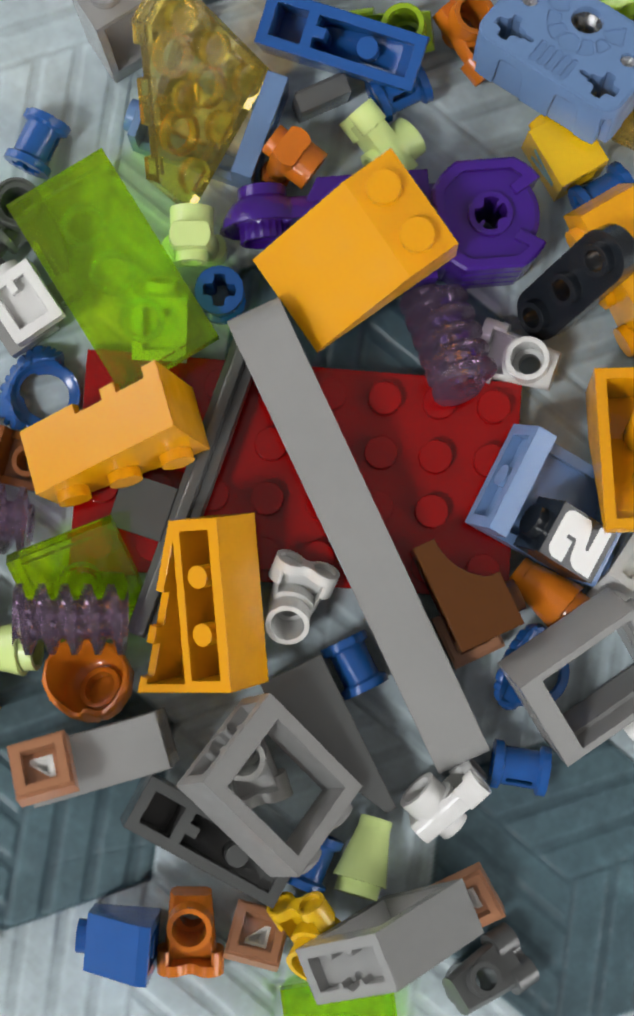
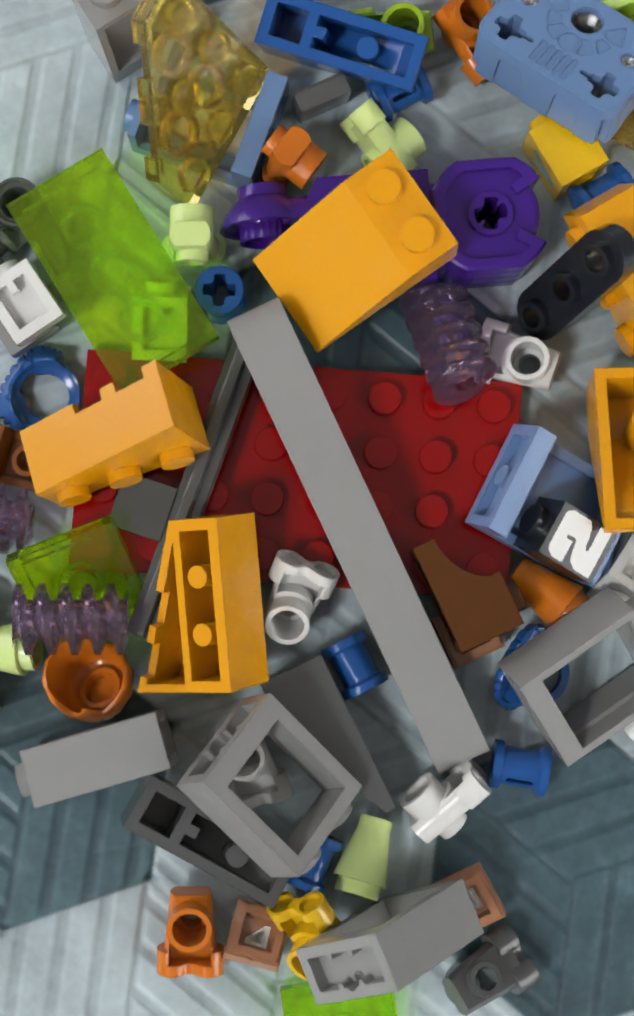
(37, 143): blue bush -> none
(43, 768): nougat tile -> none
(120, 942): blue slope -> none

